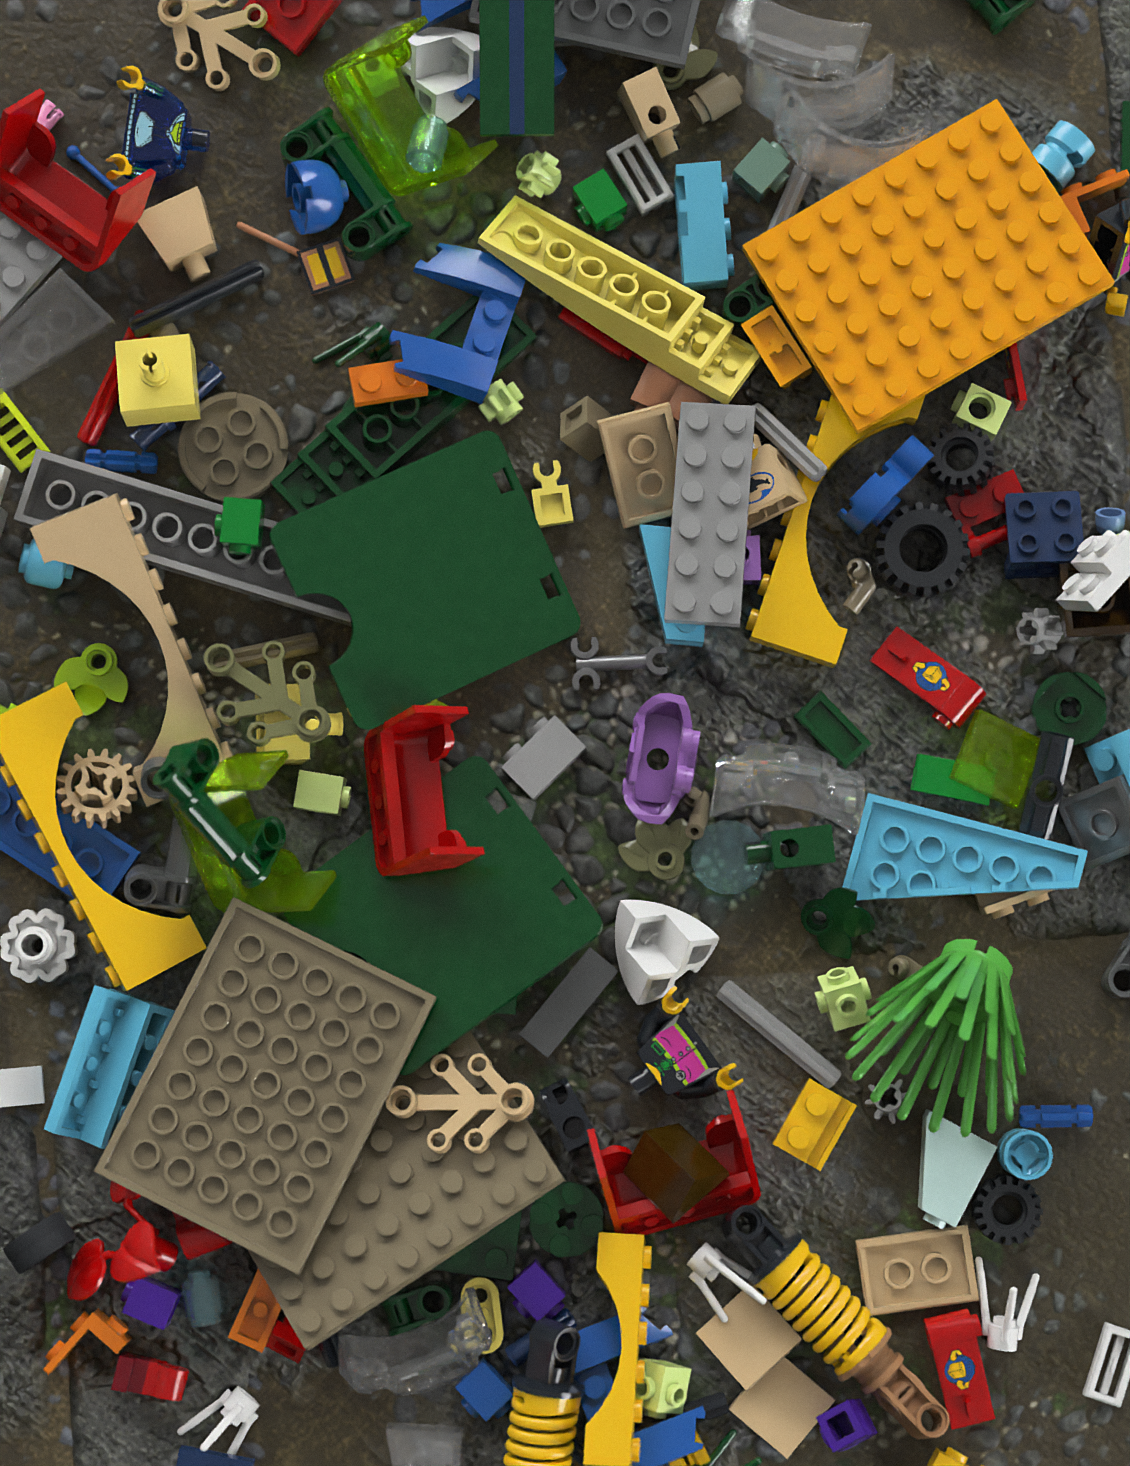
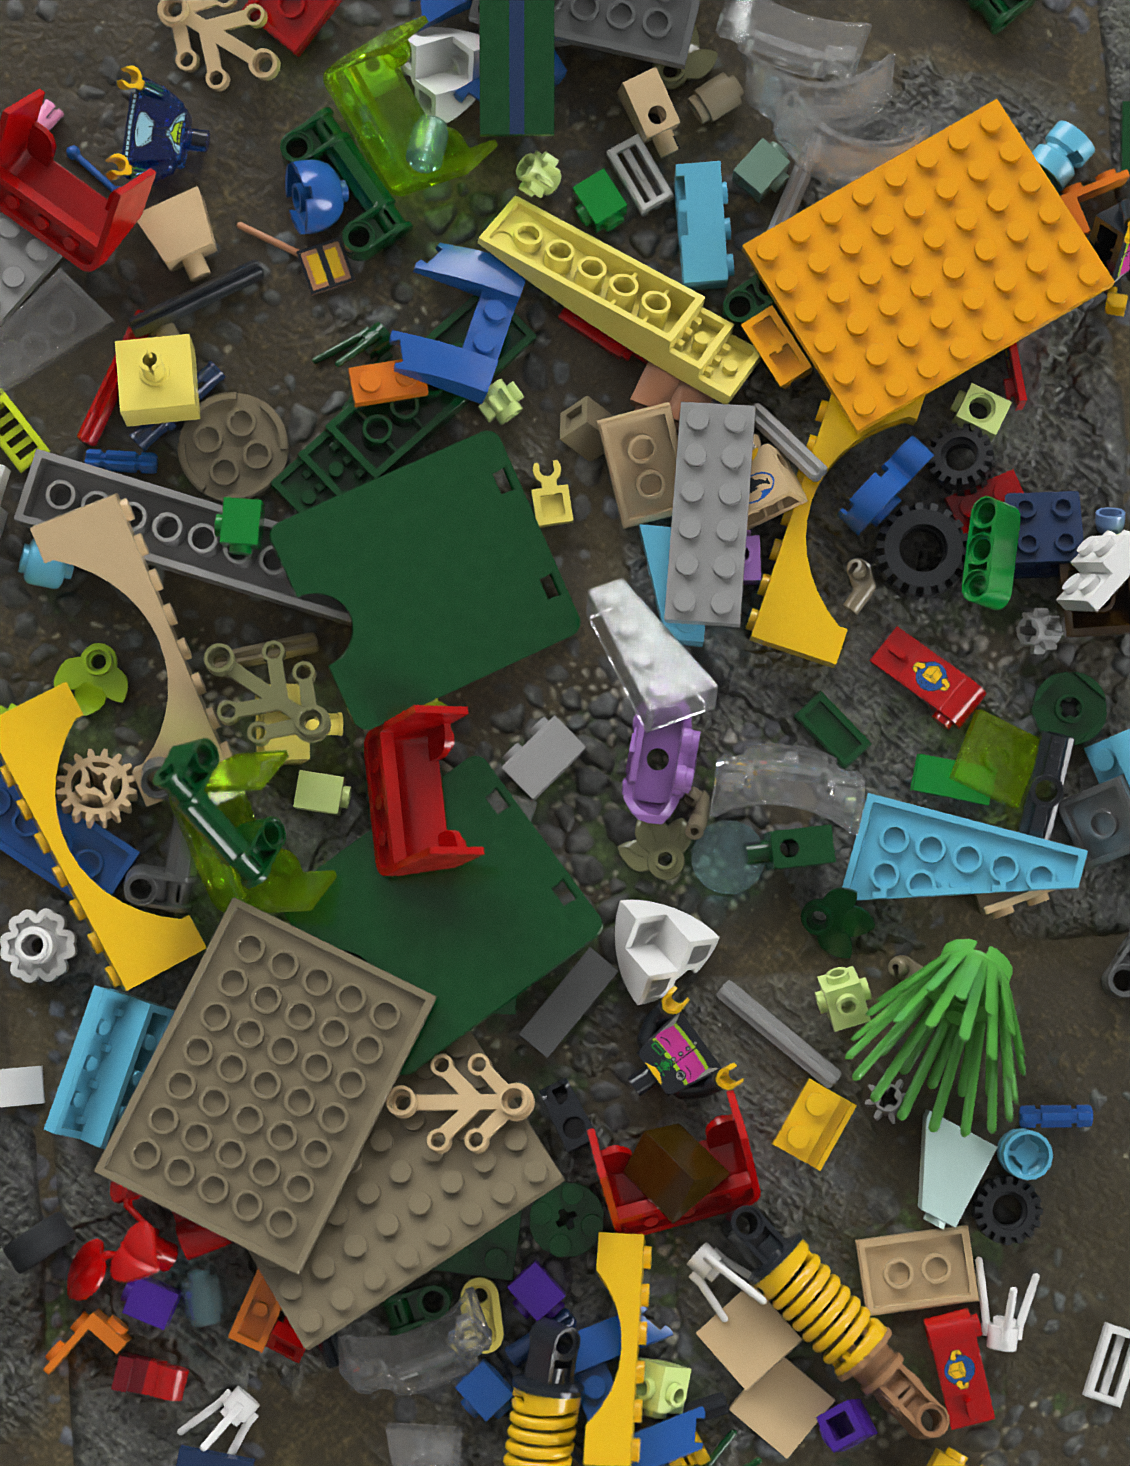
(588, 663): flat silver bar -> none
(649, 661): none -> clear wedge
(991, 553): none -> green beam

